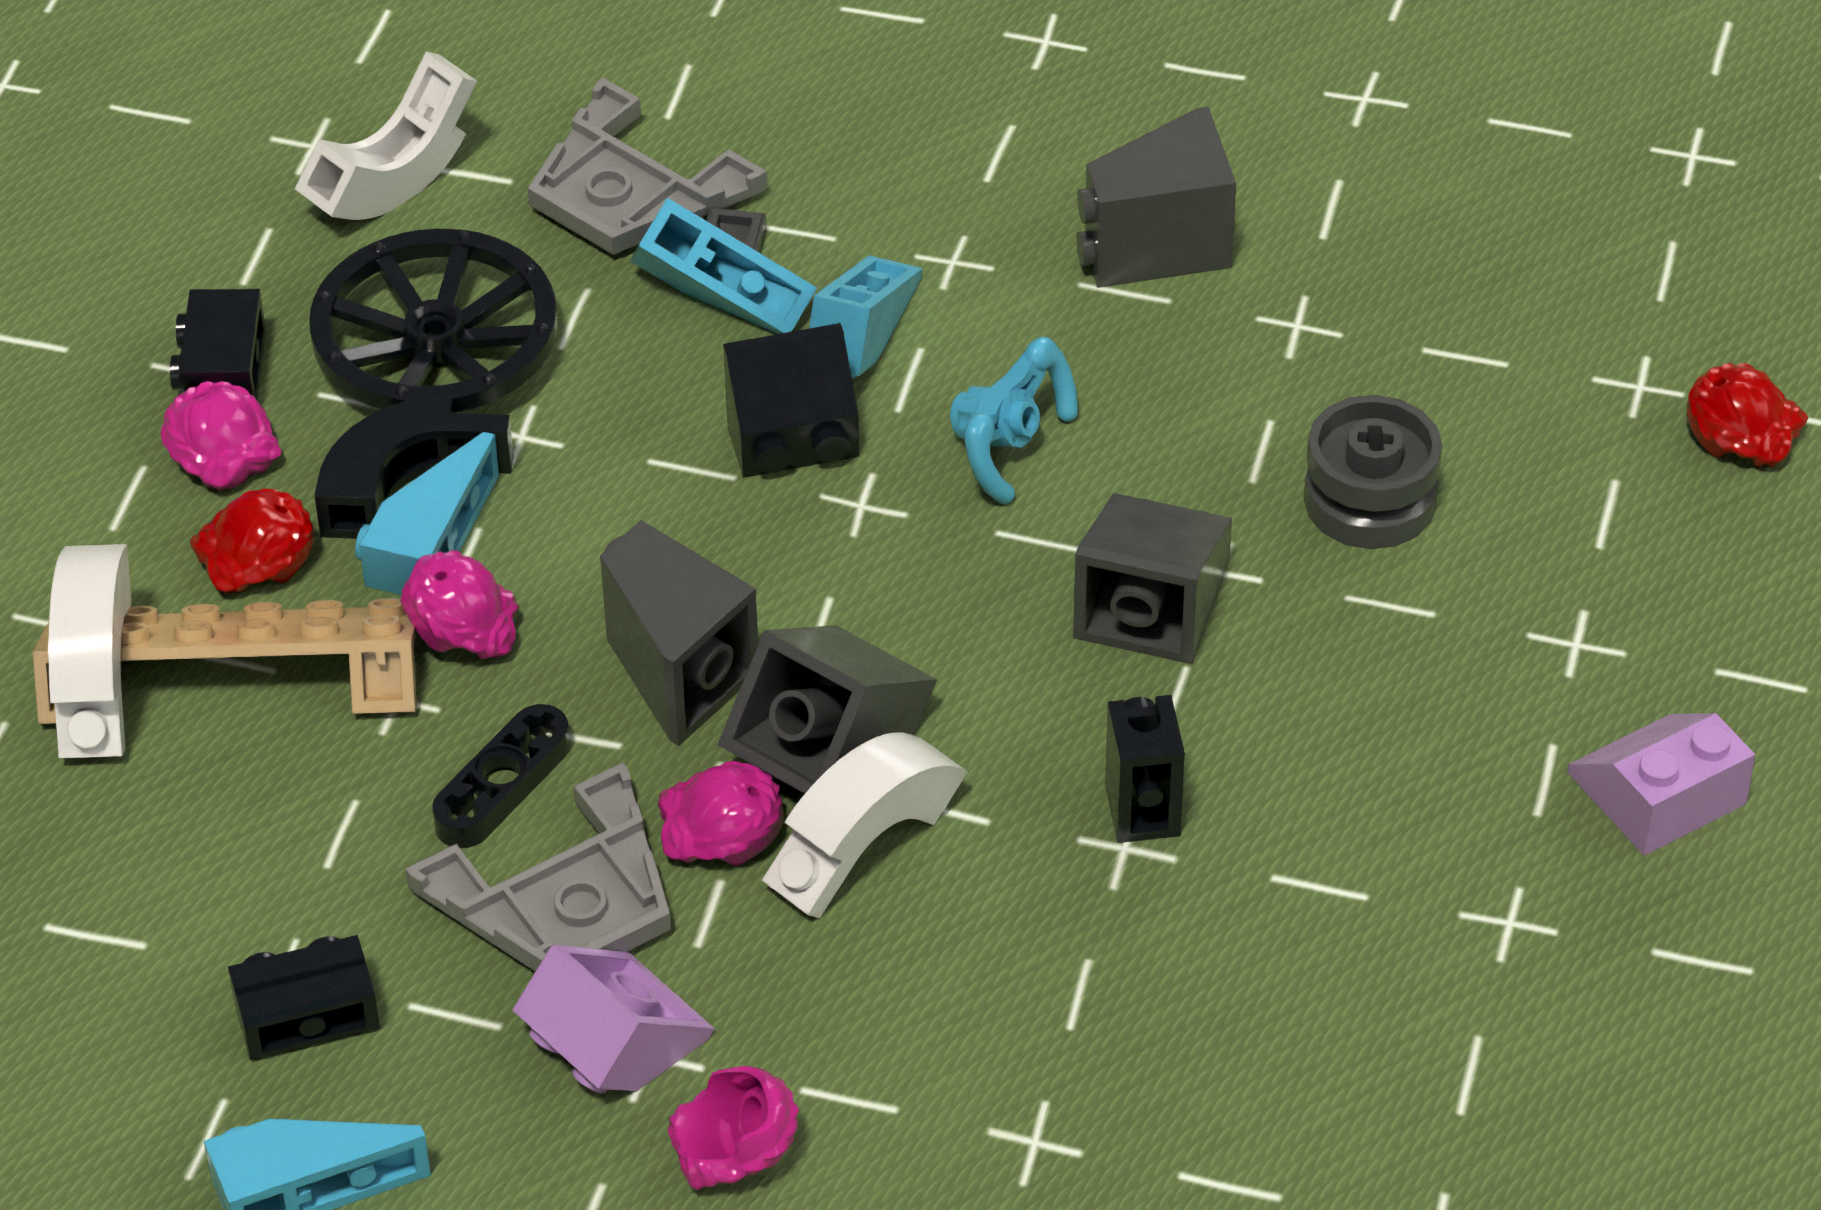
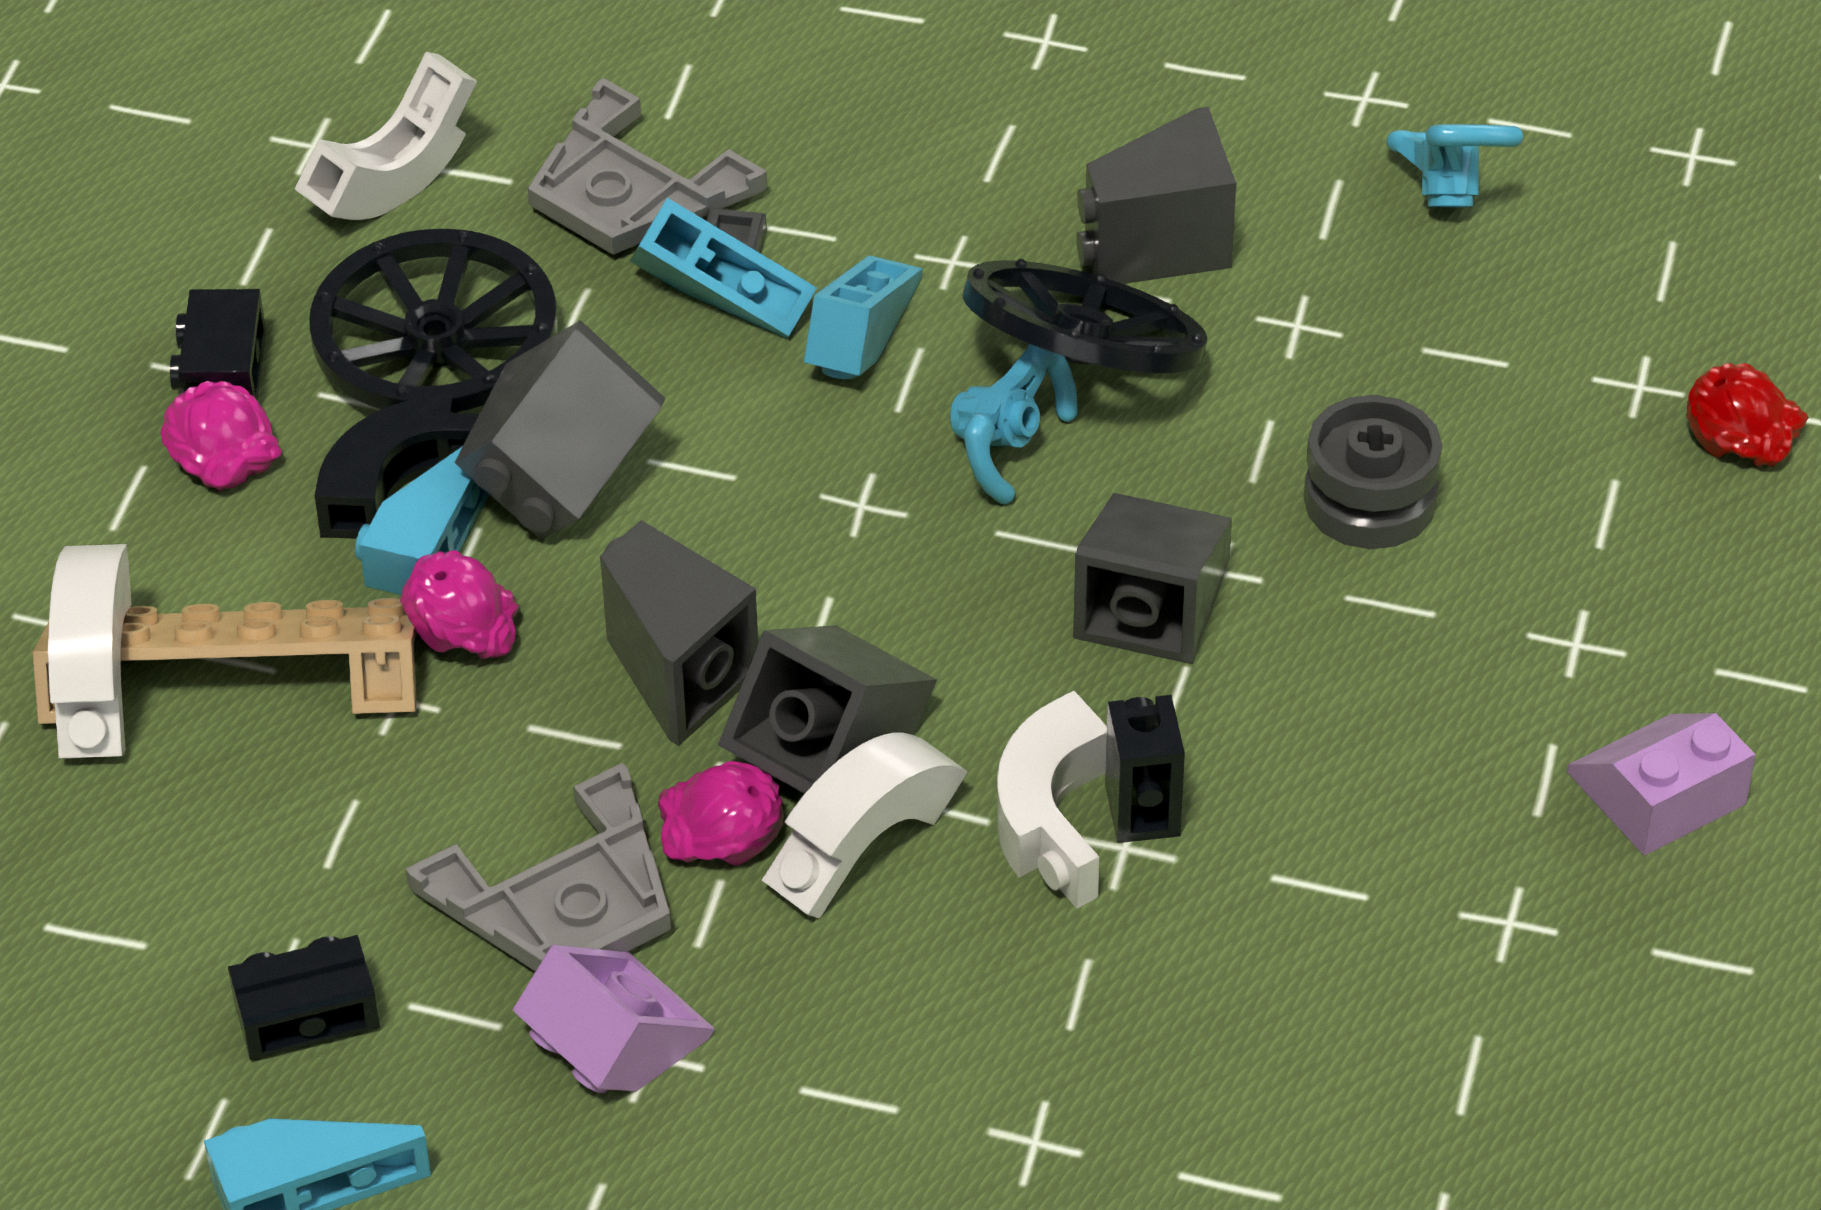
(255, 540): red hair -> none
(494, 800): black beam -> none
(557, 428): none -> dark grey slope
(733, 1127): dark pink hair -> none
(790, 400): black slope -> none
(1041, 765): none -> white arch
(1082, 330): none -> black wheel
(1451, 158): none -> medium azure piece

